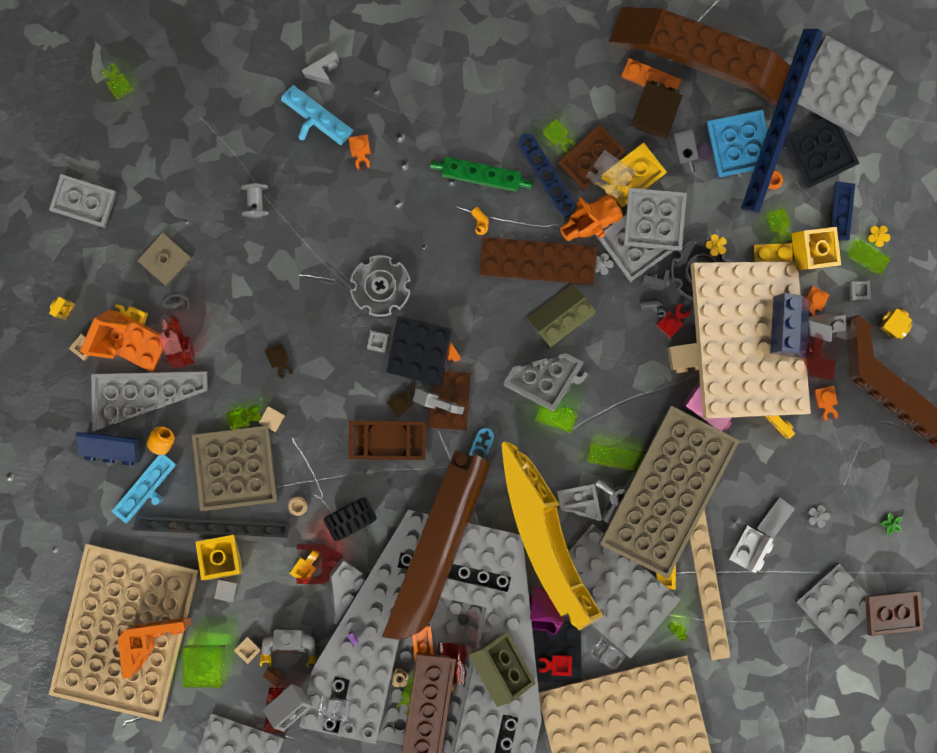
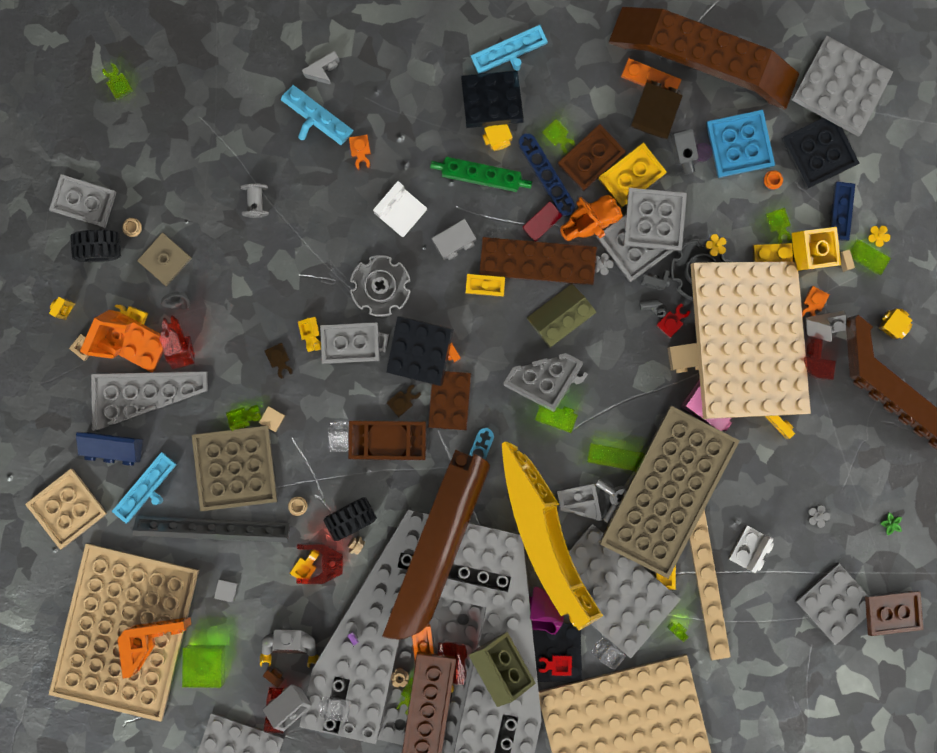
(66, 509): none -> tan plate
(95, 245): none -> black tyre
(132, 227): none -> tan plate
(160, 440): light orange head -> none
(218, 557): yellow slope -> none
(247, 649): tan plate -> none
(308, 332): none -> yellow plate
(338, 437): none -> clear bracket
(346, 584): light grey plate -> none
(350, 343): none -> light grey plate
(356, 545): none -> tan plate
(400, 209): none -> white bracket
(430, 399): light grey piece -> none
(454, 240): none -> light grey brick
(482, 221): light orange arm -> none
(485, 285): none -> yellow plate
(492, 99): none -> black plate
(497, 136): none -> yellow brick
(509, 50): none -> medium azure plate
(542, 221): none -> dark red slope
(613, 169): clear plate -> none
(775, 518): light grey tile -> none
(781, 120): dark blue plate -> none
(790, 325): dark blue slope -> none
(825, 399): orange plate -> none
(846, 260): none -> tan tile
(860, 290): light grey tile -> none

